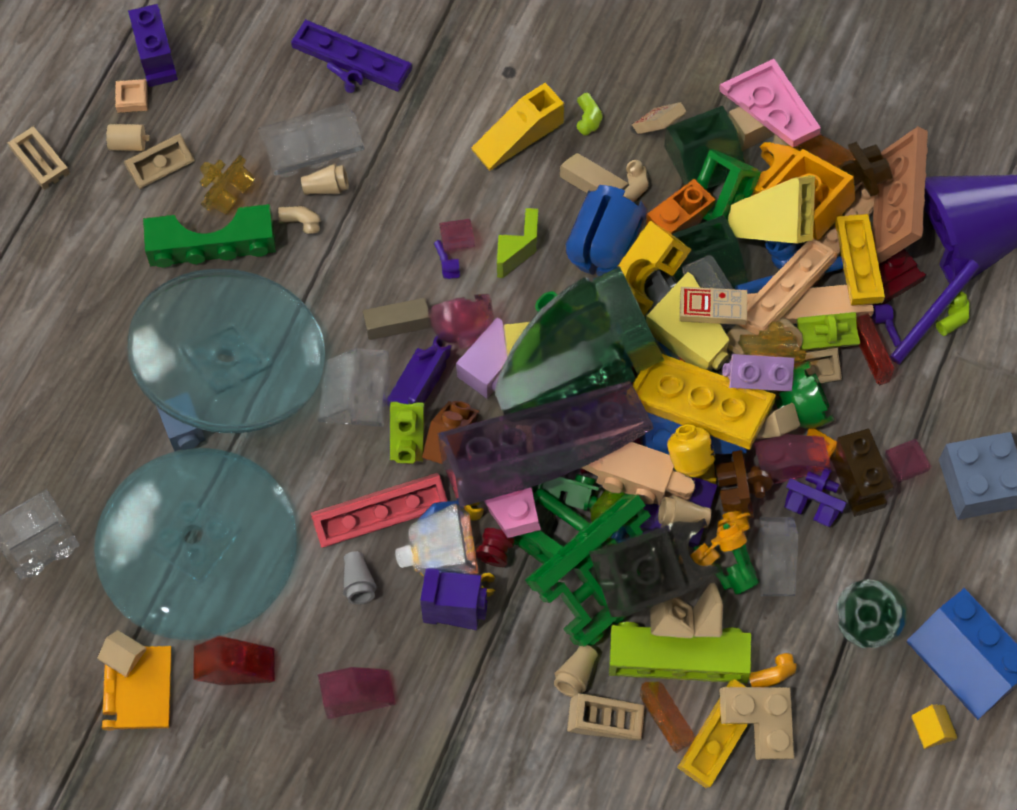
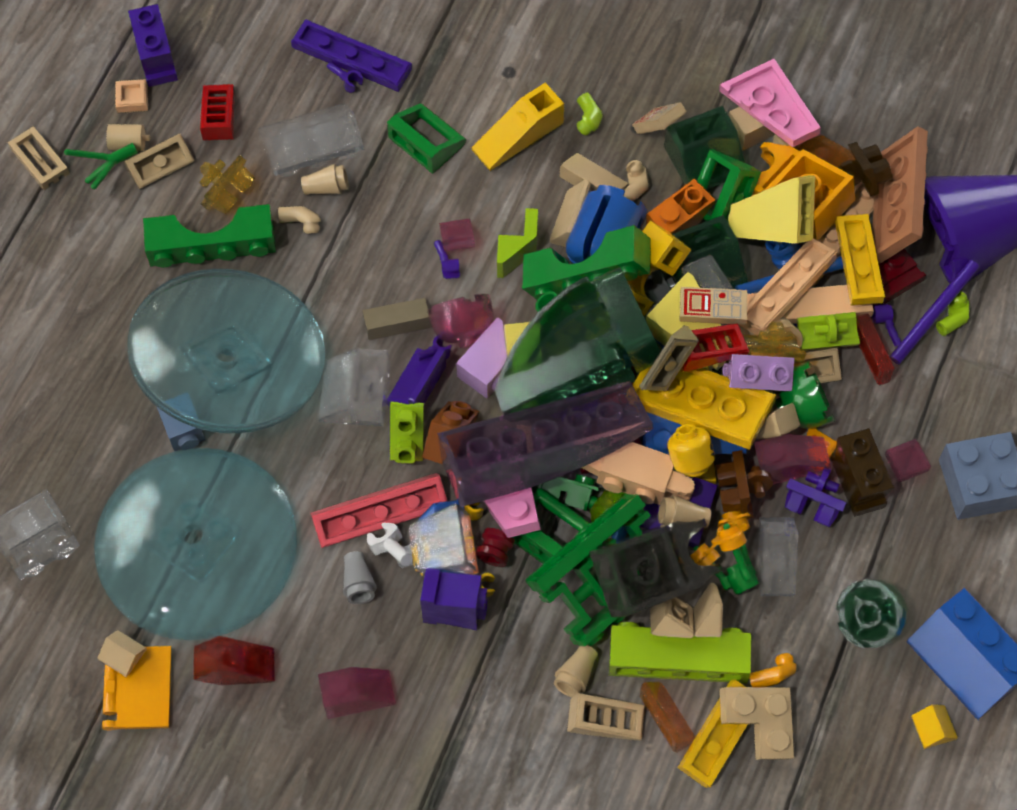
(111, 160): none -> green plant
(217, 130): none -> red slope
(390, 543): none -> white bar
(419, 147): none -> green tile
(569, 211): none -> tan slope
(623, 247): none -> green arch
(670, 360): none -> dark tan slope
(711, 356): none -> red slope

